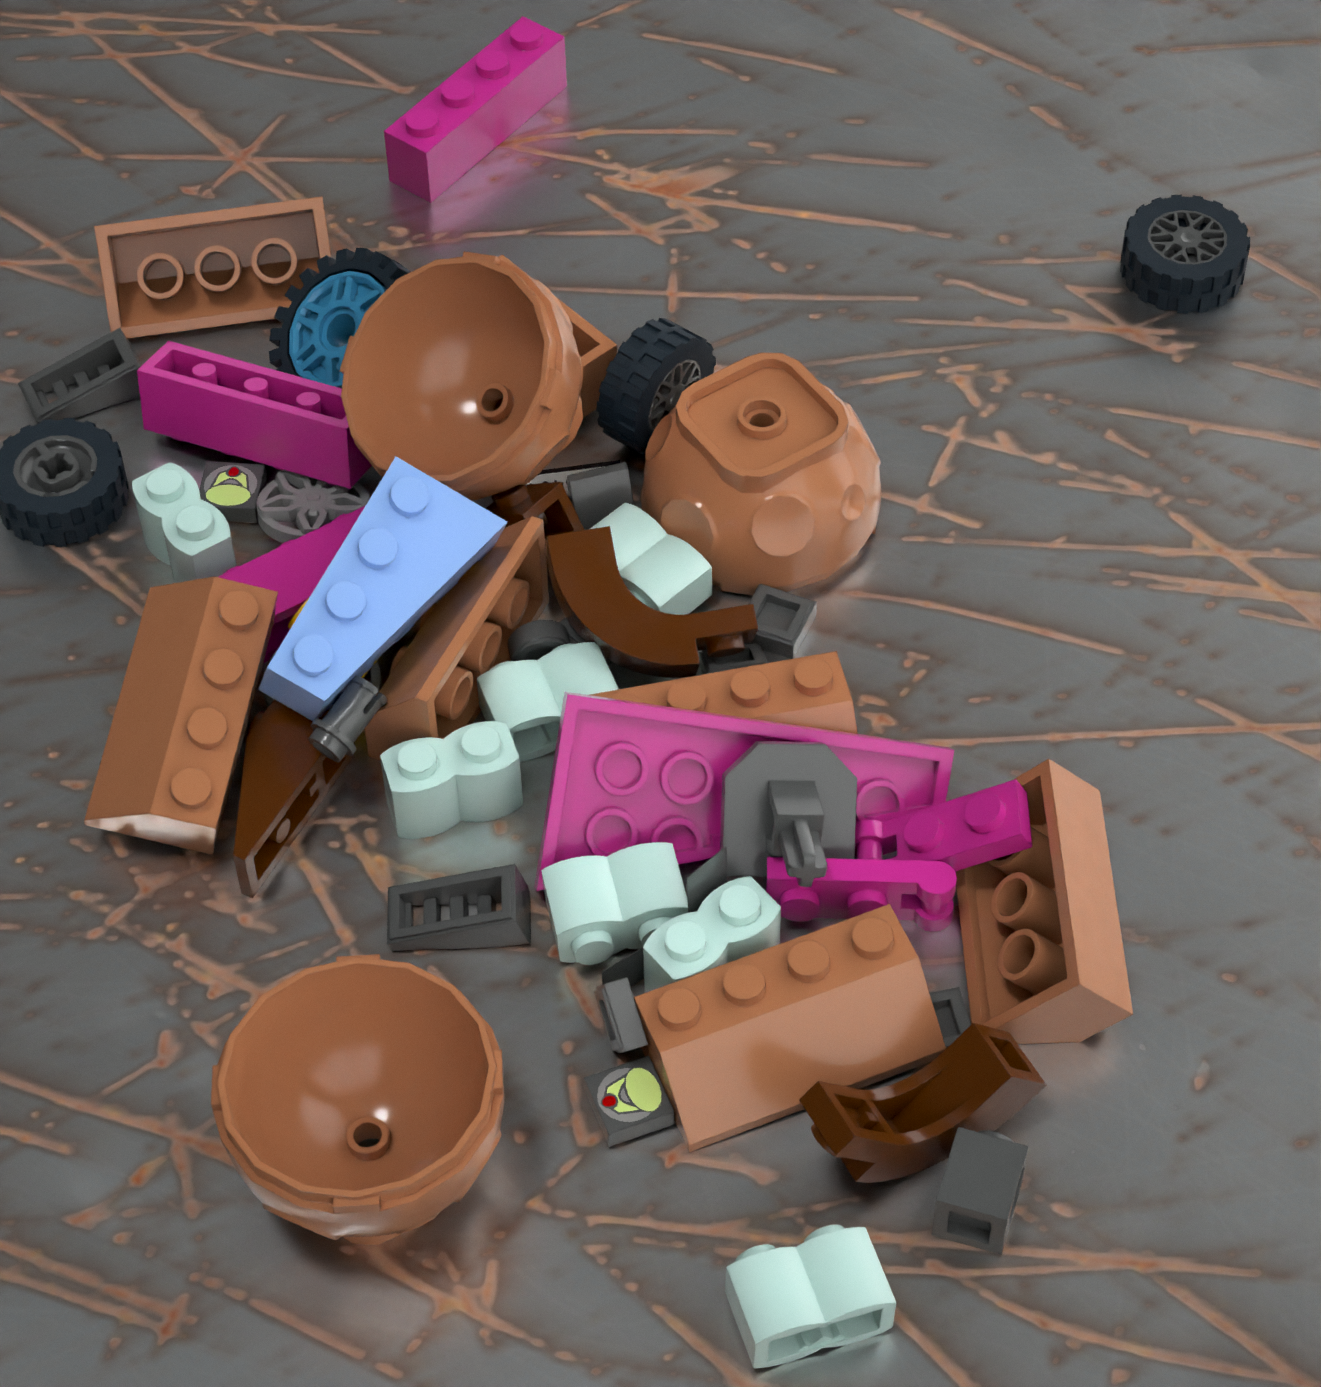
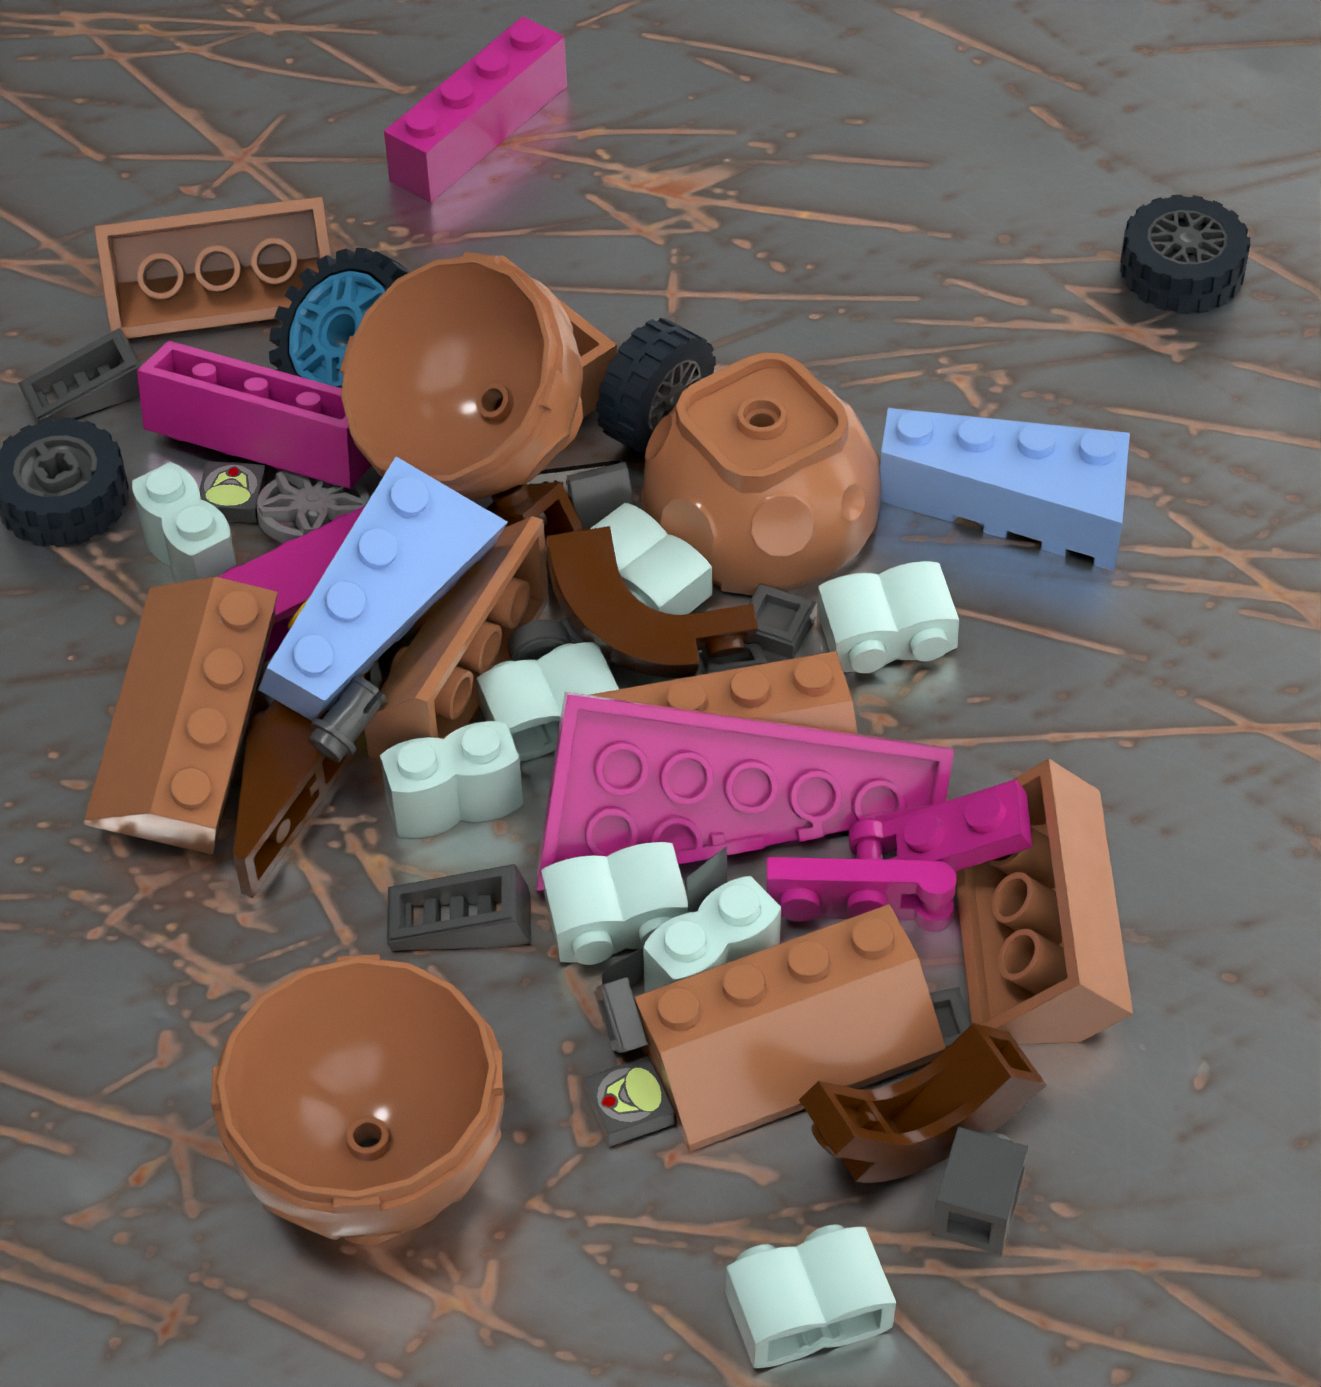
(788, 805): dark grey piece -> none
(888, 616): none -> light aqua brick
(1010, 478): none -> light blue wedge

